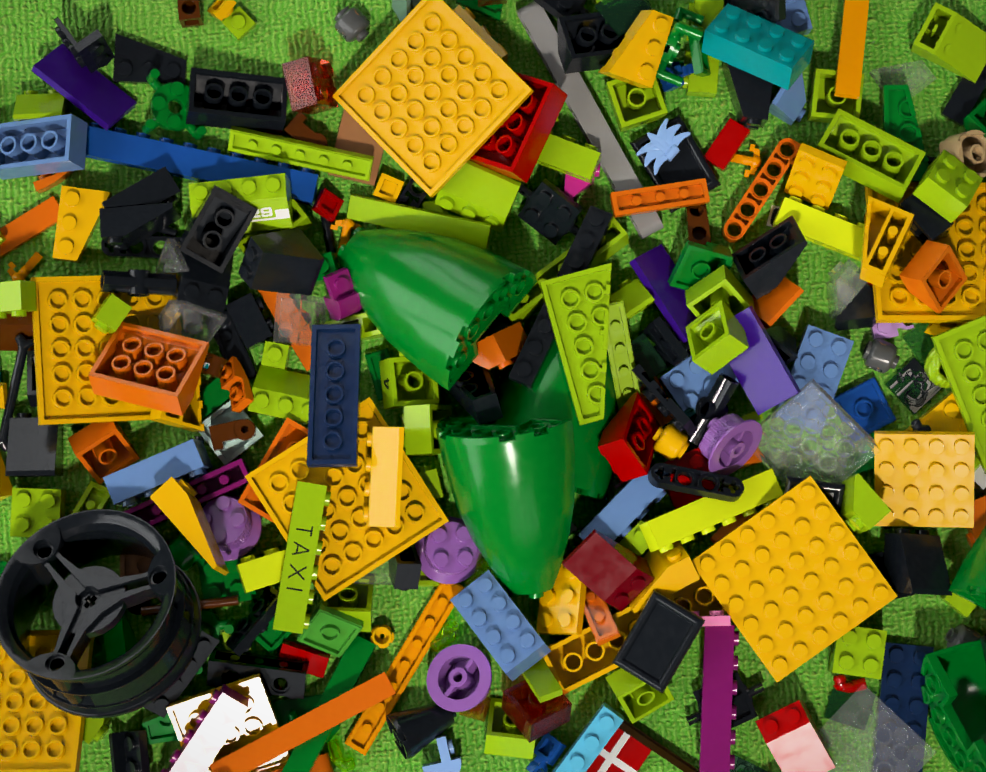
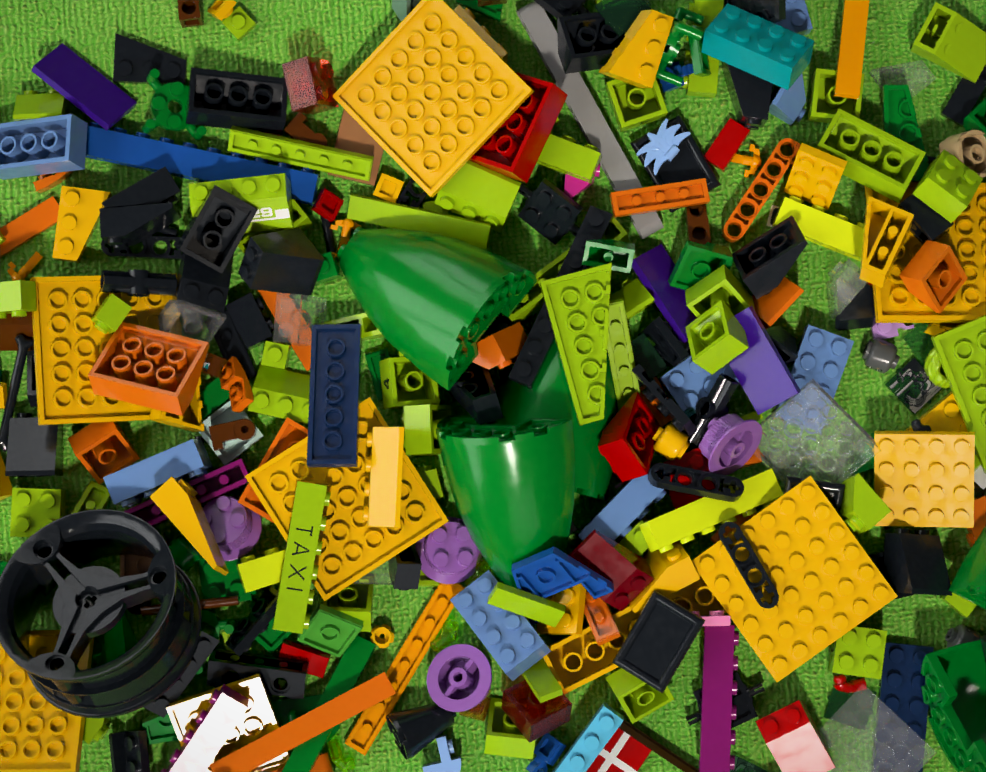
(88, 52): black bracket -> none
(171, 259): clear tile -> none
(342, 298): magenta brick -> none
(352, 24): dark grey head -> none
(526, 604): none -> lime tile
(554, 572): none -> blue wing
(607, 251): none -> green slope
(751, 563): none -> black beam
(867, 405): blue tile -> none

